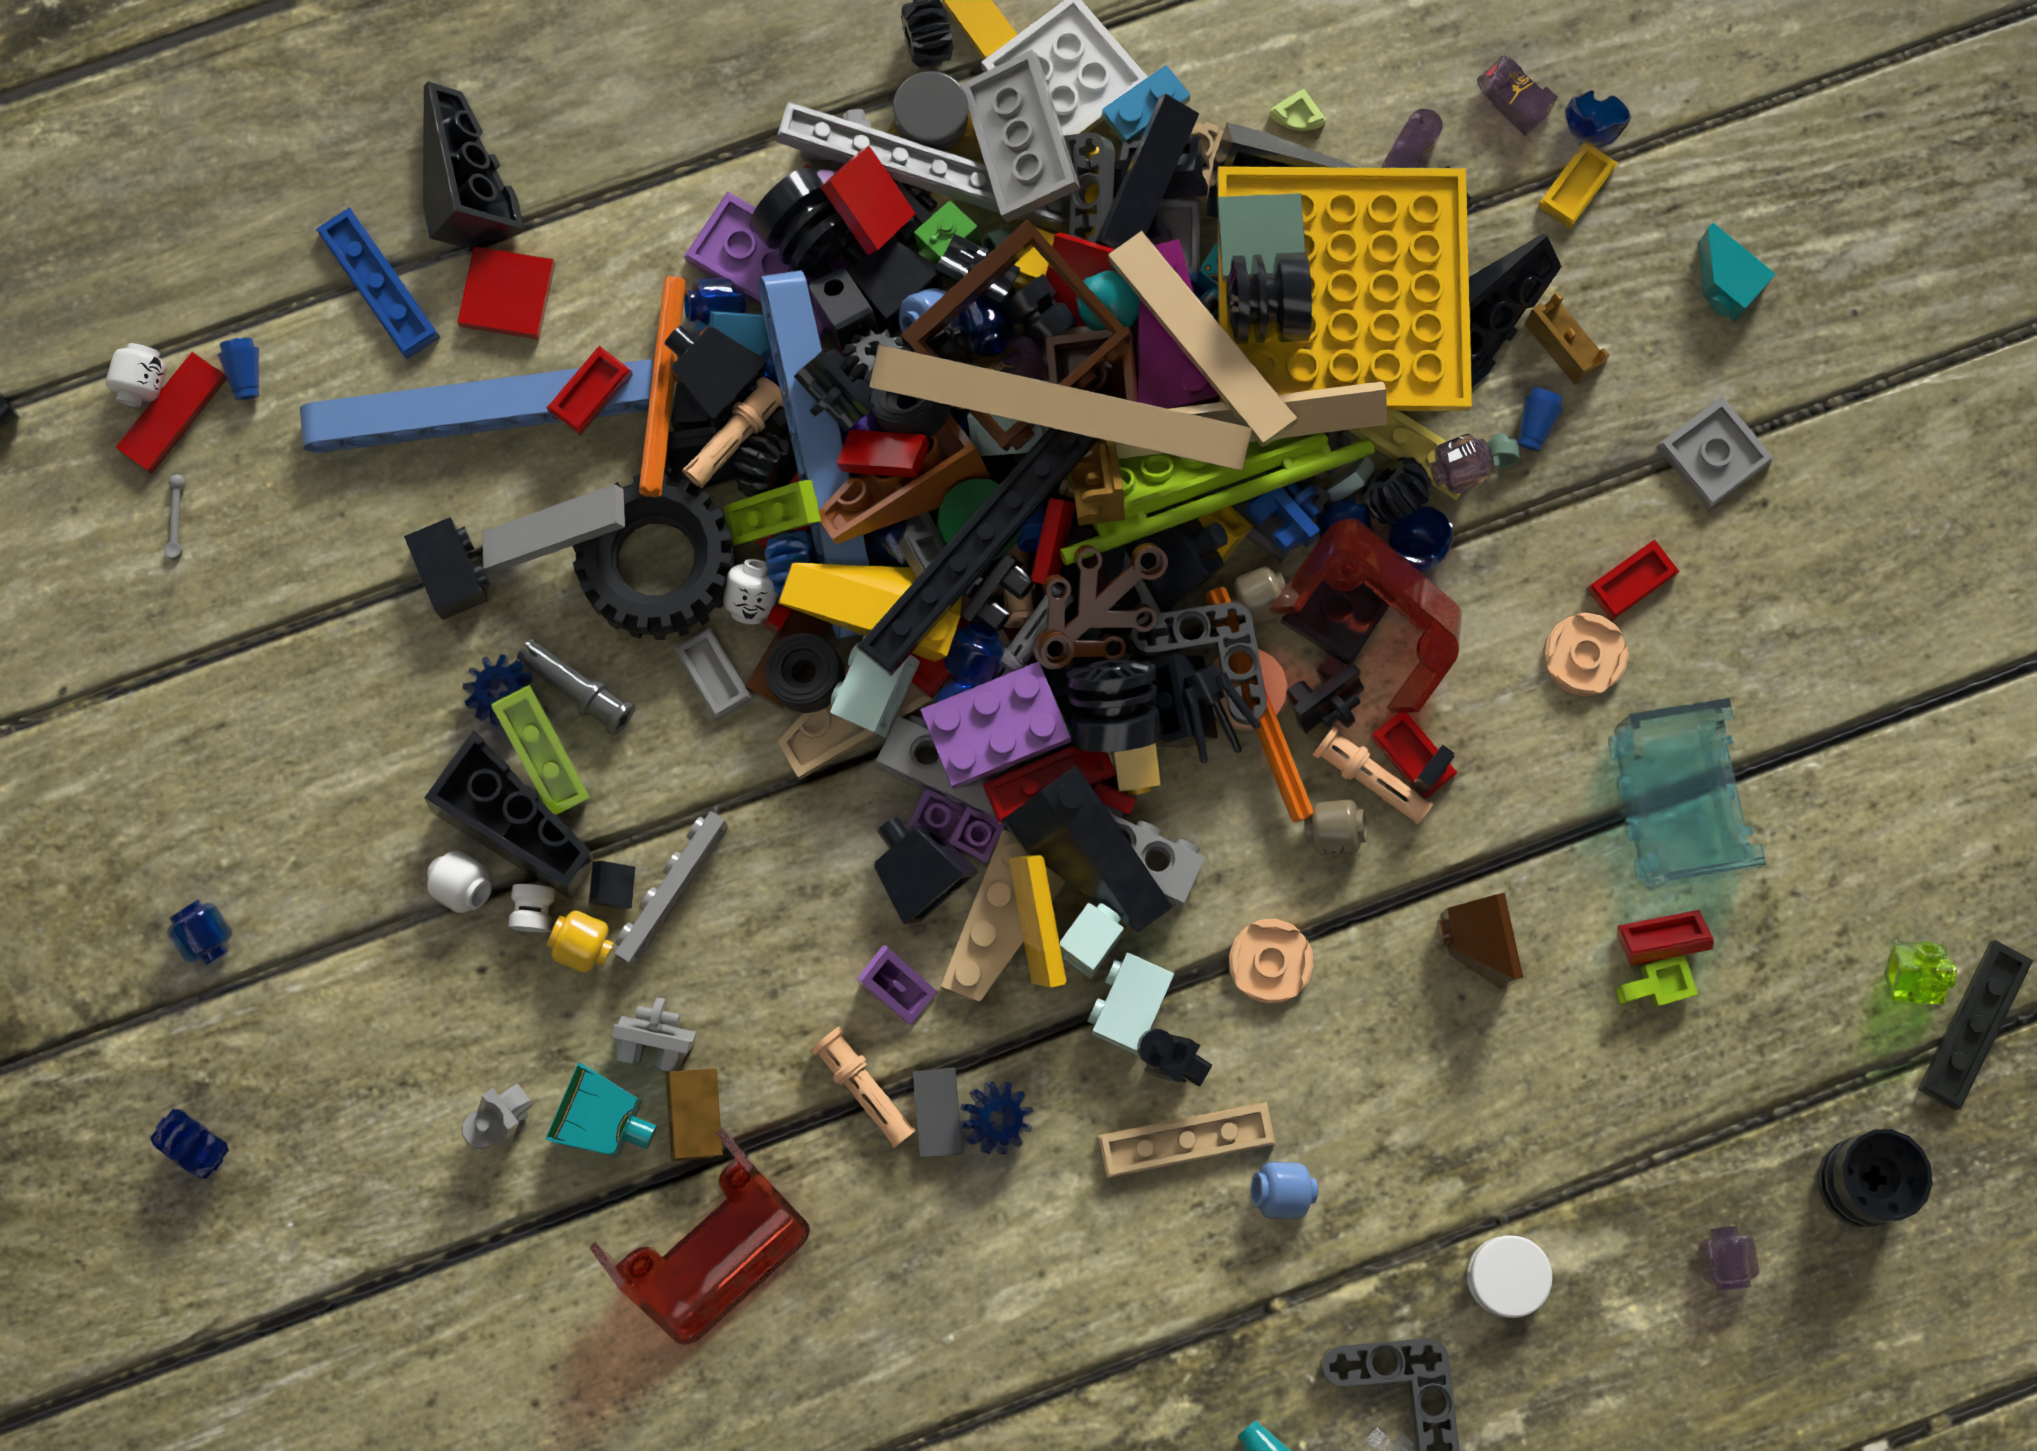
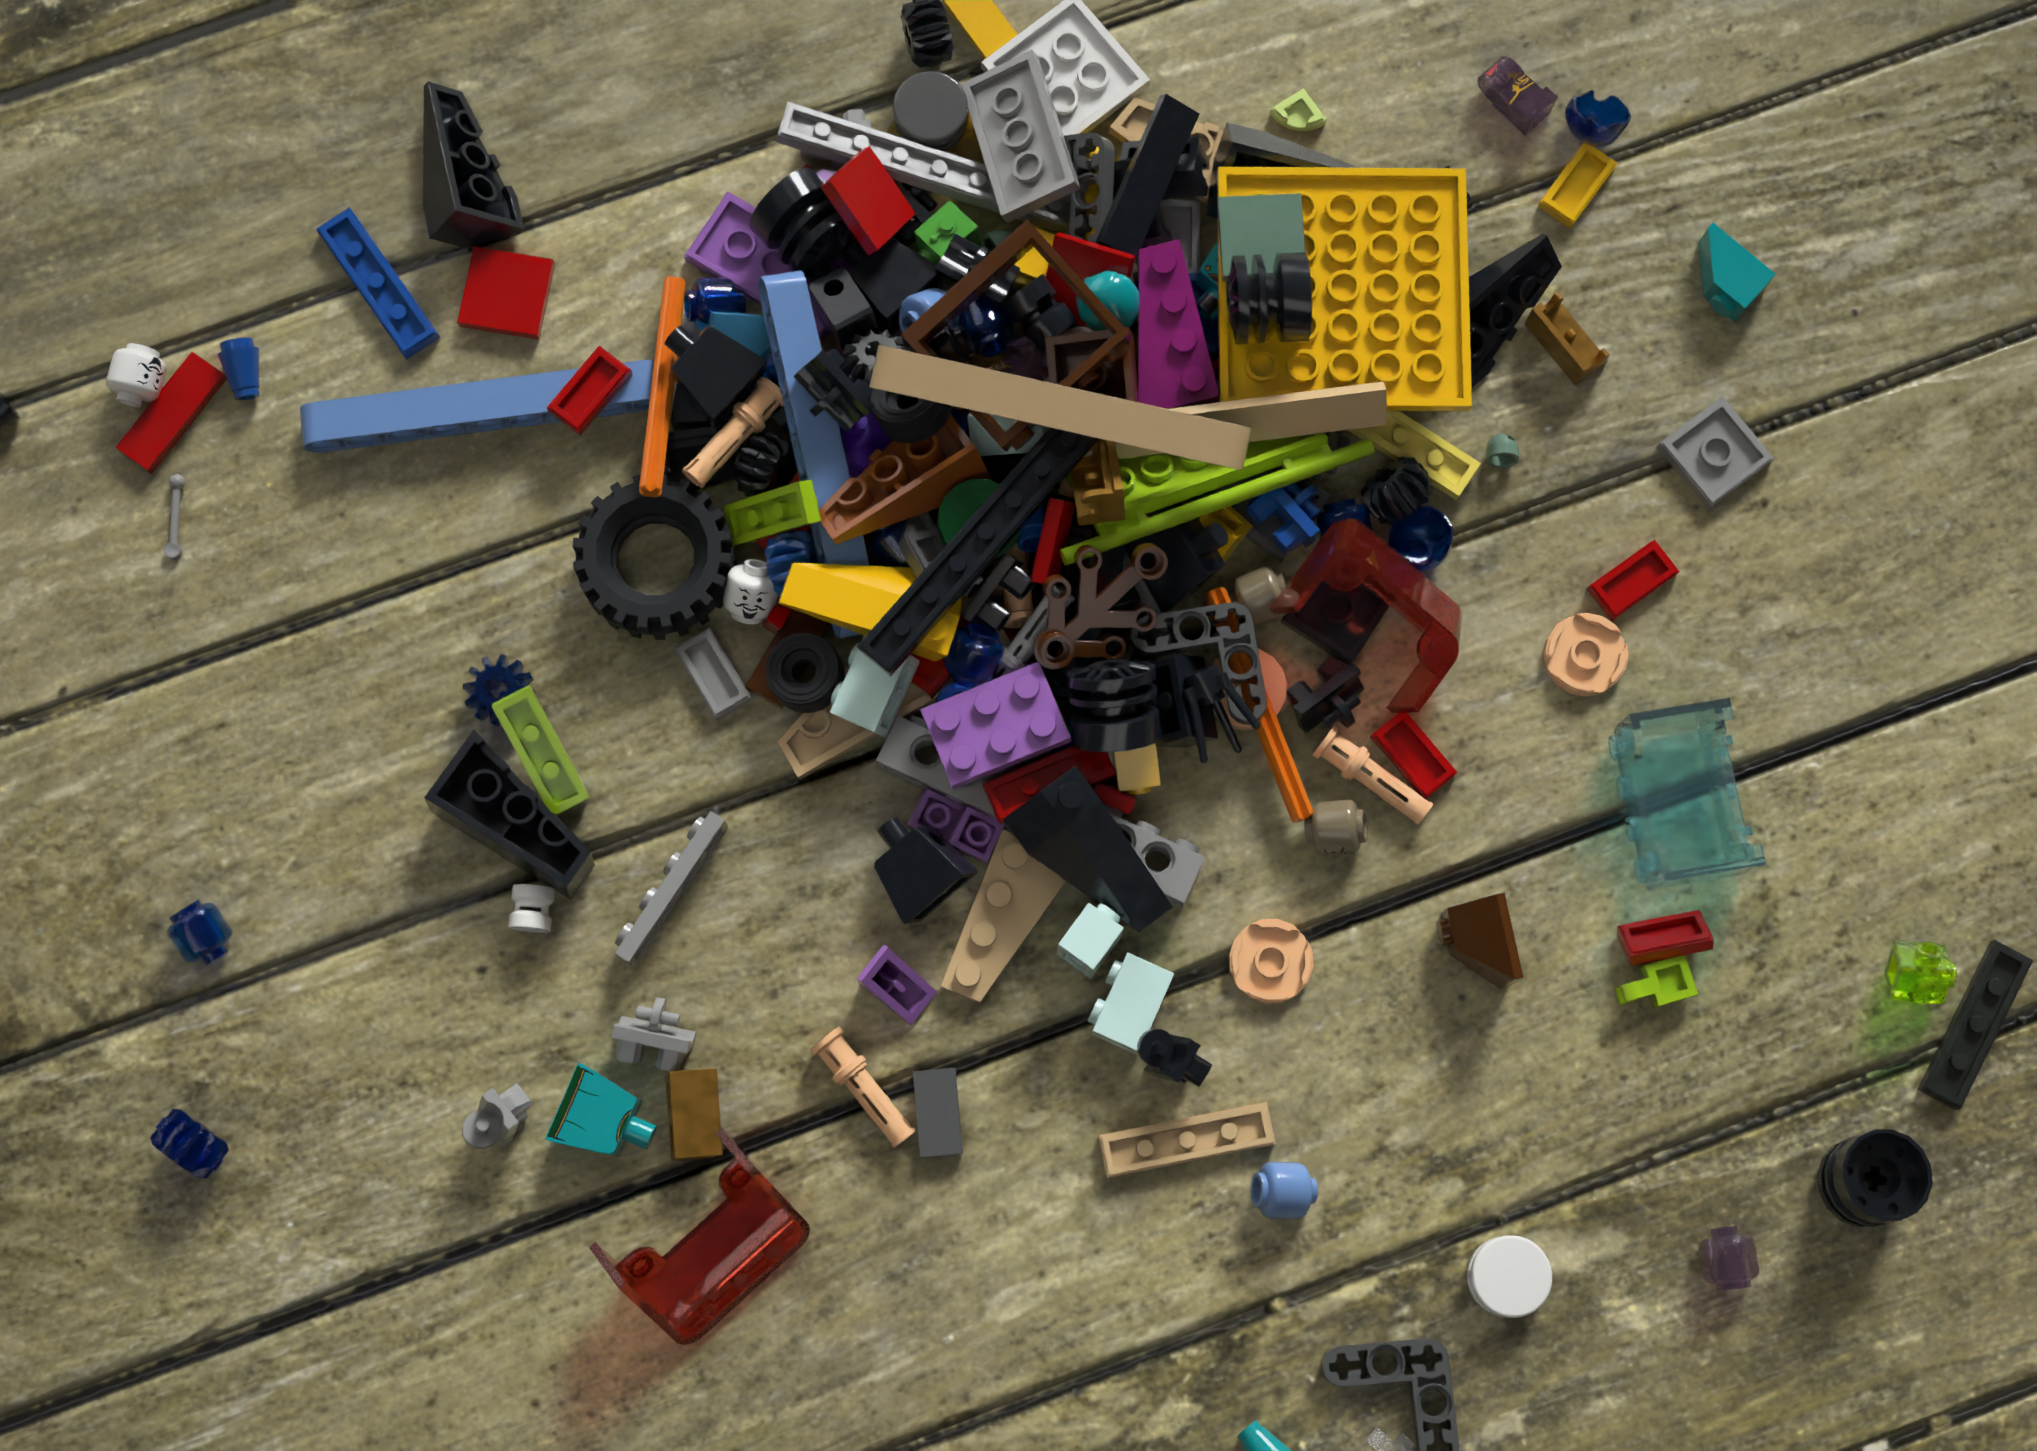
(447, 568): black brick -> none
(459, 881): white head -> none
(553, 529): light grey tile -> none
(579, 941): yellow head -> none
(590, 696): dark grey pin -> none
(612, 885): black tile -> none
(883, 453): red tile -> none
(999, 1134): clear blue gear -> none
(1037, 921): yellow tile -> none
(1133, 110): dark azure plate -> none
(1202, 339): tan tile -> none
(1351, 479): light aqua tile -> none
(1415, 140): clear purple leg -> none
(1433, 769): black tile -> none
(1462, 463): head -> none
(1538, 417): blue cone -> none

